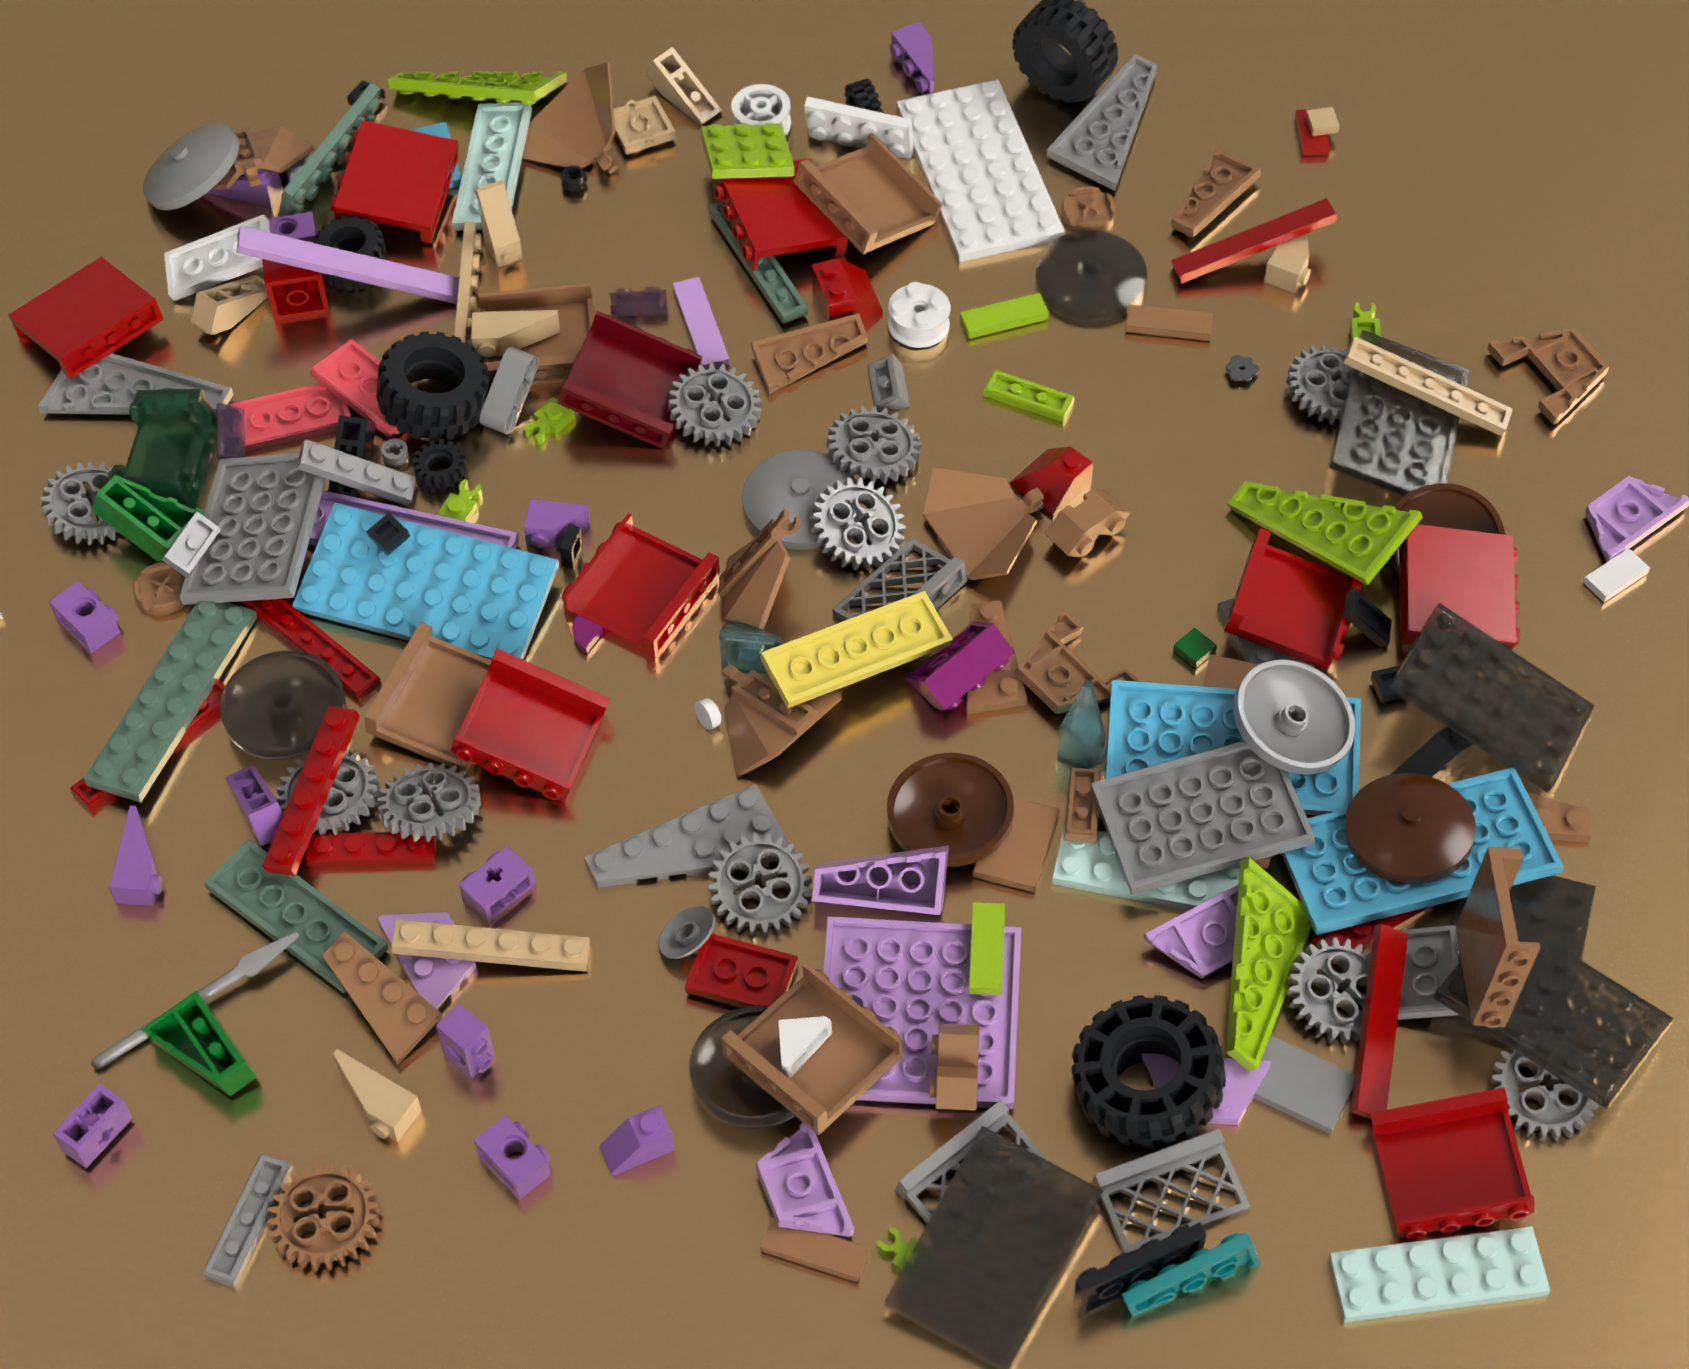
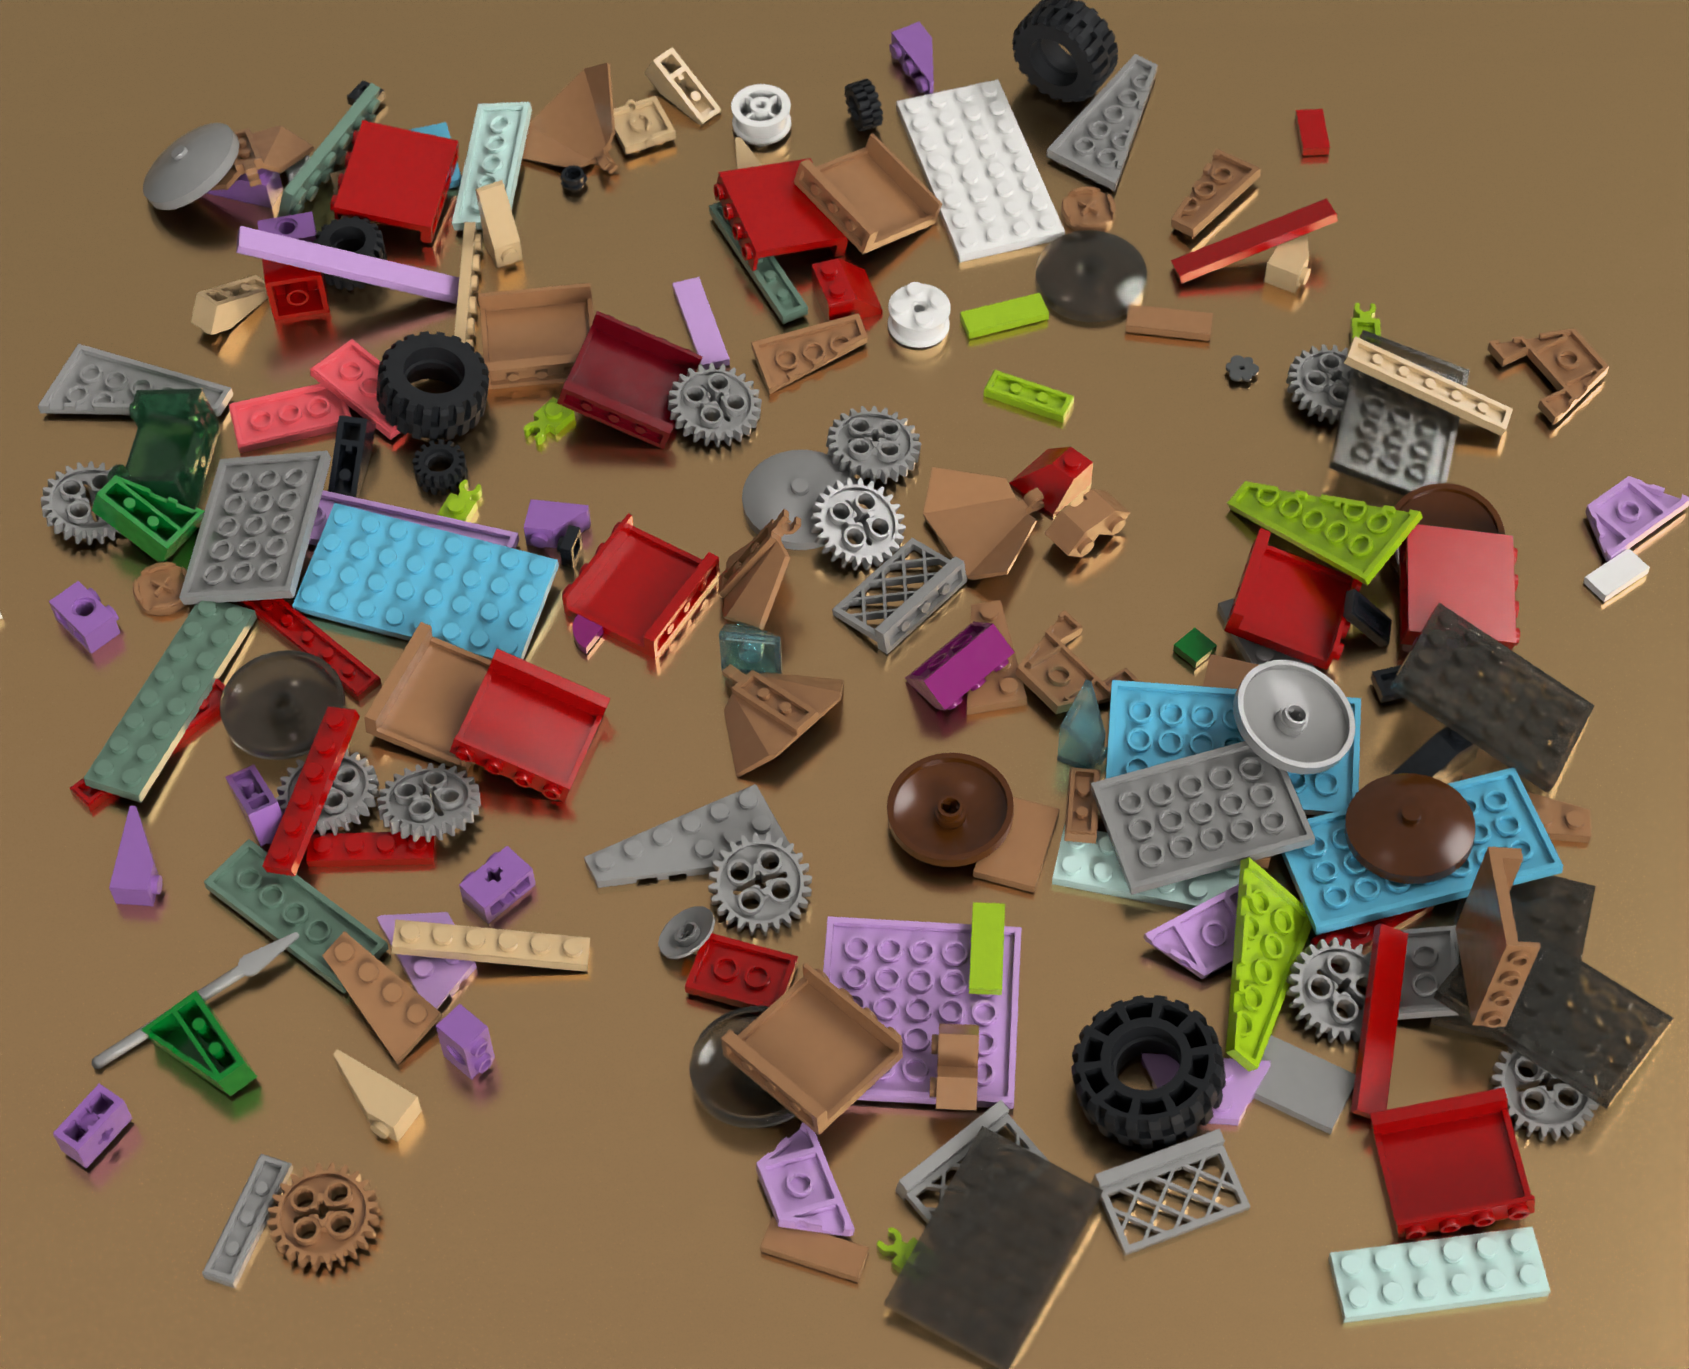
(87, 316): red panel -> none
(191, 544): plate -> none
(210, 260): white plate -> none
(230, 432): clear purple hinge -> none
(356, 472): light grey plate -> none
(388, 534): black plate -> none
(392, 460): light grey bush -> none
(497, 331): tan slope -> none
(501, 86): lime wing -> none
(509, 390): light grey beam -> none
(517, 1174): medium lavender brick -> none
(628, 300): hinge -> none
(638, 1141): medium lavender slope -> none
(708, 713): white tile -> none
(747, 151): lime plate -> none
(800, 1040): white slope -> none
(854, 125): white plate -> none
(856, 649): light yellow plate -> none
(886, 881): lavender wedge -> none
(888, 384): light grey slope -> none
(1105, 1286): black plate -> none
(1193, 1274): teal wing -> none
(1322, 121): tan tile -> none

